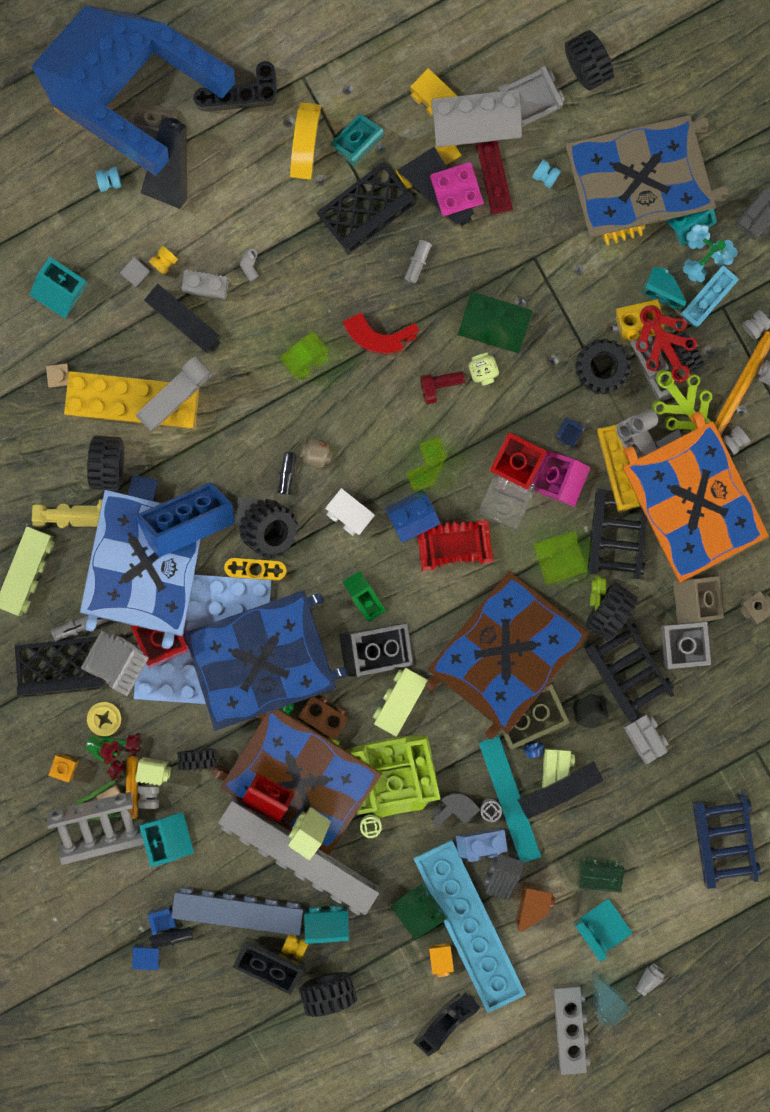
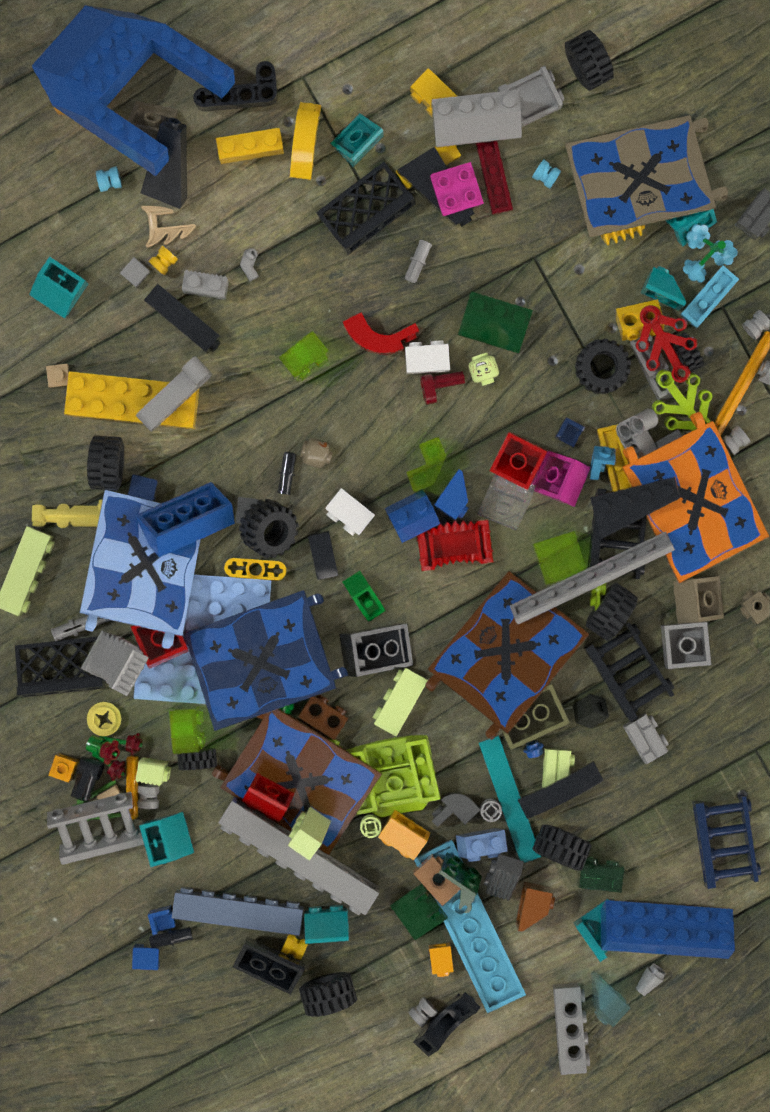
(88, 773): none -> black piece
(157, 234): none -> tan piece
(186, 729): none -> clear neon green brick
(250, 145): none -> yellow brick
(323, 555): none -> black slope
(404, 835): none -> light orange brick
(423, 1012): none -> light grey wheel
(426, 870): none -> medium nougat brick
(427, 358): none -> white brick
(454, 497): none -> blue slope
(462, 876): none -> dark green plate
(562, 847): none -> black tyre
(592, 577): none -> light grey tile
(600, 457): none -> dark azure bracket
(627, 505): none -> black wing
(667, 929): none -> blue brick

